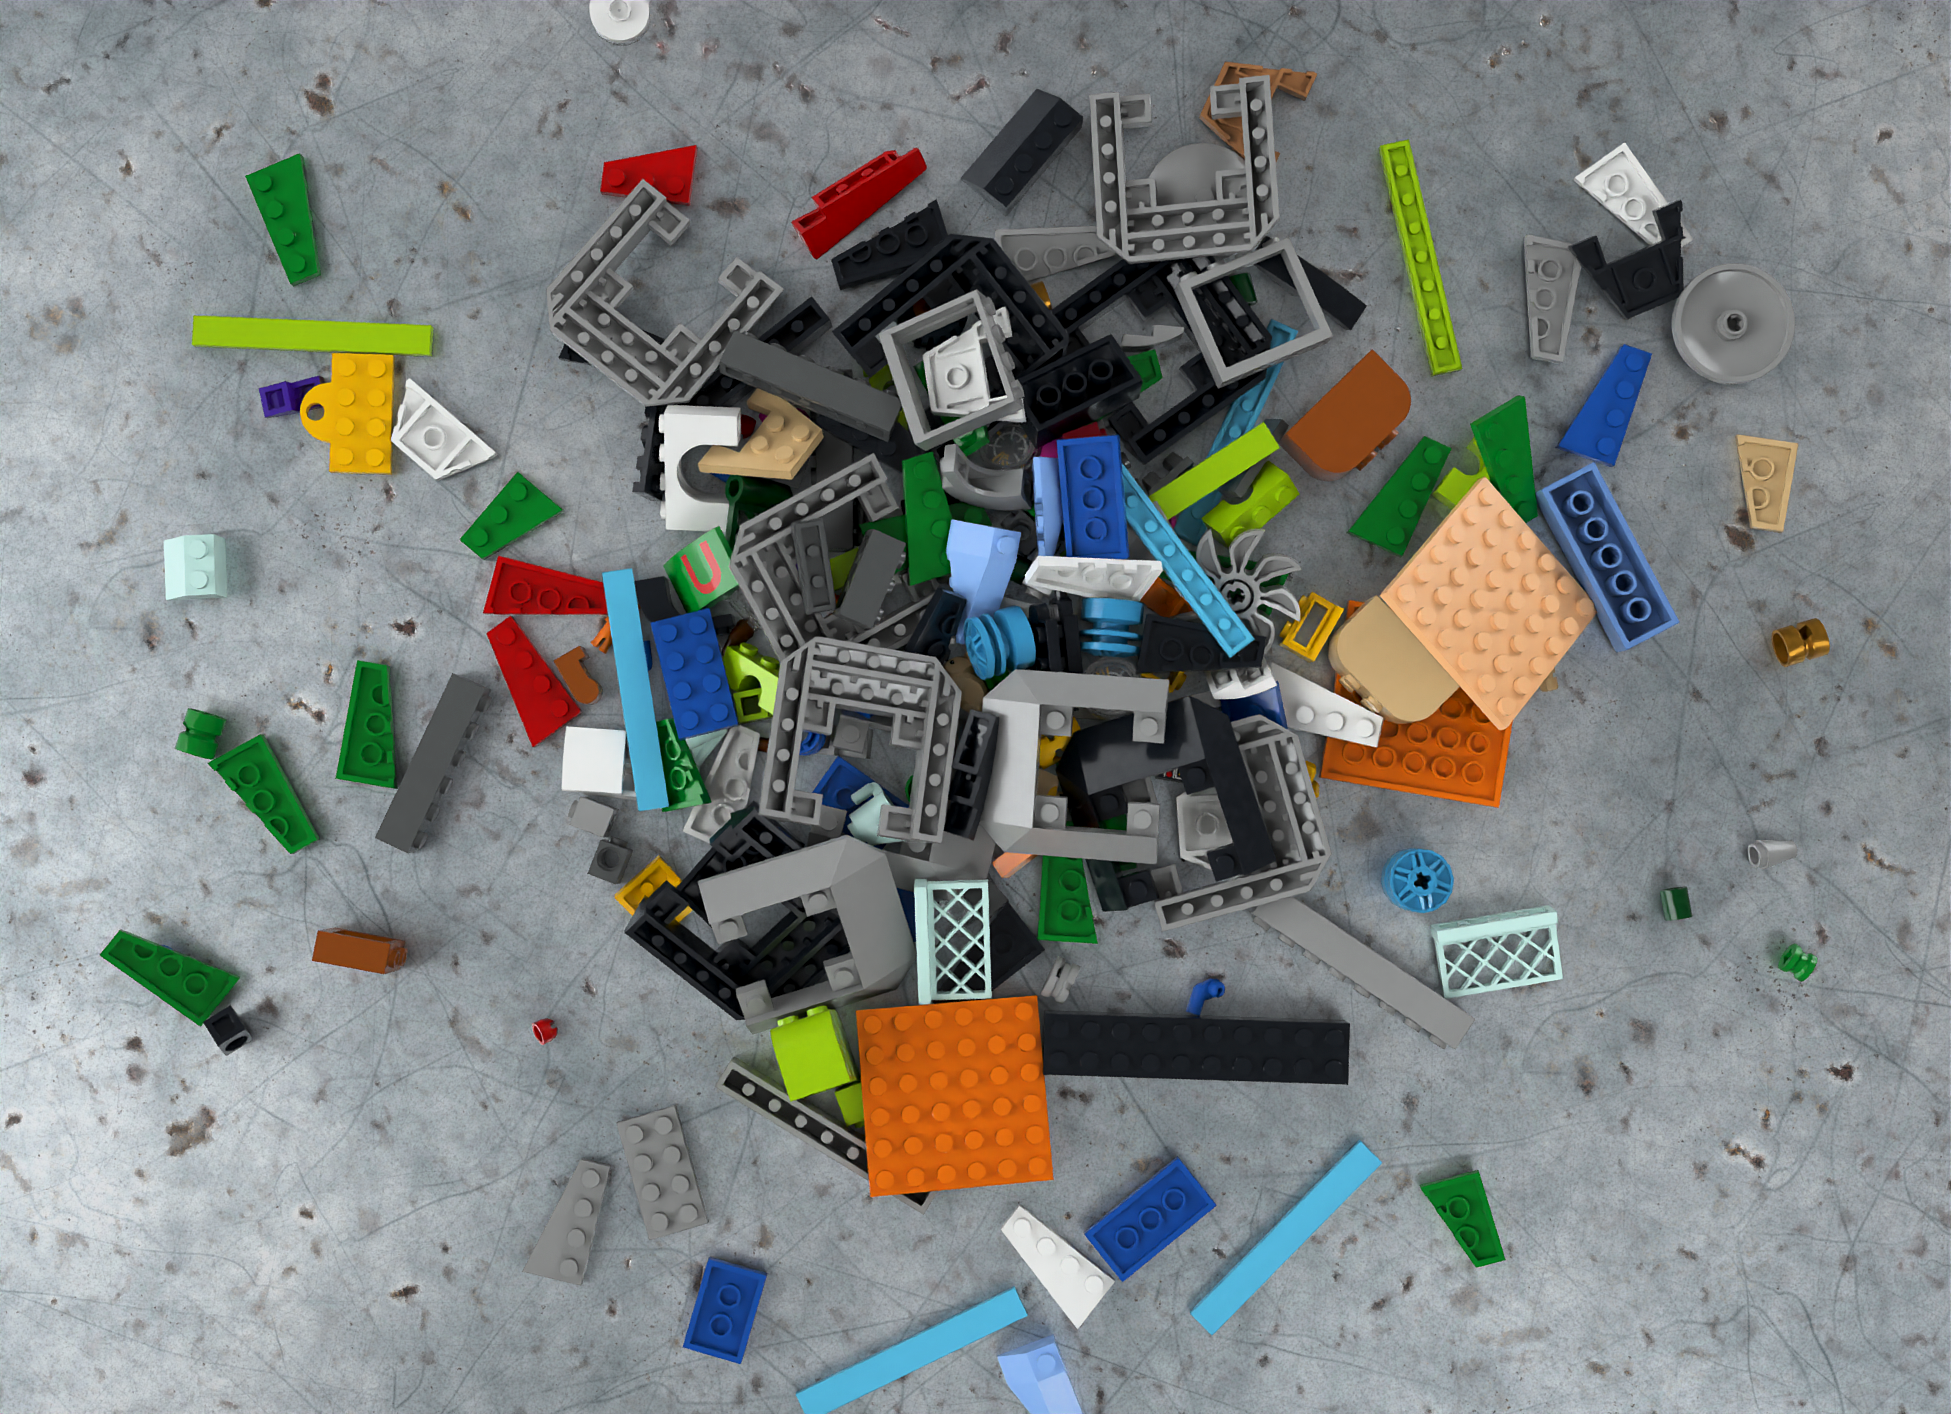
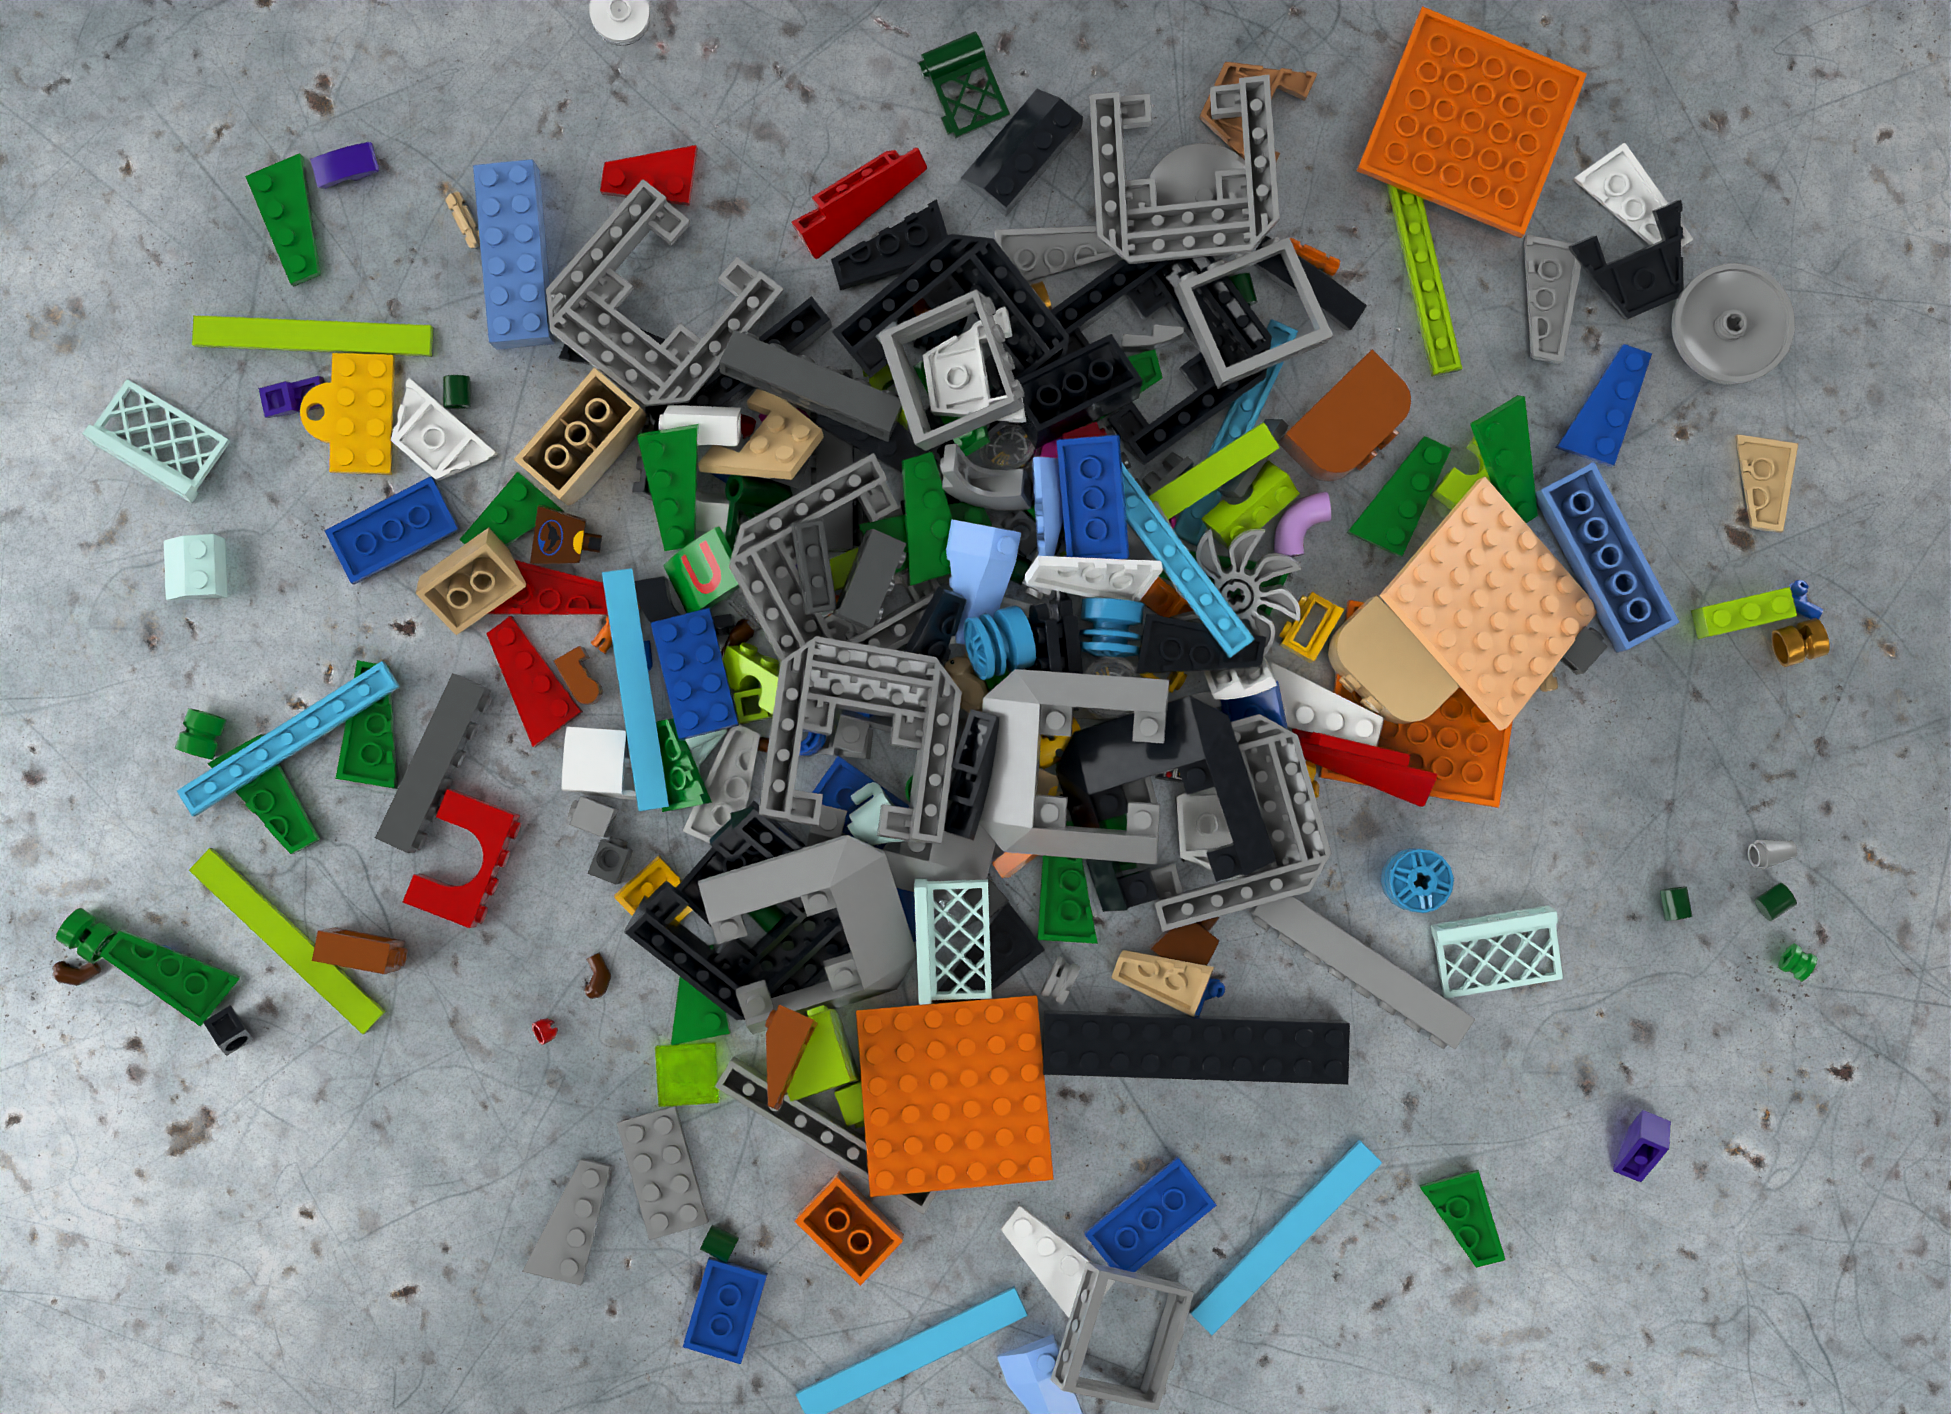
(68, 975): none -> reddish brown arm
(83, 933): none -> green wheel
(145, 463): none -> light aqua fence
(286, 940): none -> lime tile
(288, 739): none -> medium azure tile
(343, 164): none -> dark purple slope
(392, 530): none -> blue plate
(456, 392): none -> dark green piece
(464, 219): none -> tan axle
(471, 581): none -> tan slope
(494, 830): none -> red arch
(513, 253): none -> medium blue brick
(561, 537): none -> reddish brown torso
(582, 438): none -> tan brick
(600, 978): none -> reddish brown arm
(671, 472): none -> green wing
(687, 1074): none -> clear neon green tile
(697, 1016): none -> green wing
(719, 1243): none -> dark green piece
(767, 917): none -> dark green piece
(785, 1044): none -> dark orange slope
(849, 1228): none -> orange brick
(952, 62): none -> dark green piece
(1080, 1329): none -> light grey window
(1164, 979): none -> tan wing
(1188, 943): none -> reddish brown torso
(1297, 520): none -> lavender cylinder
(1316, 257): none -> orange axle
(1368, 764): none -> red wedge
(1471, 122): none -> orange plate
(1584, 650): none -> dark grey brick
(1643, 1146): none -> dark purple slope
(1743, 613): none -> lime arch
(1775, 901): none -> dark green piece
(1802, 605): none -> blue arm

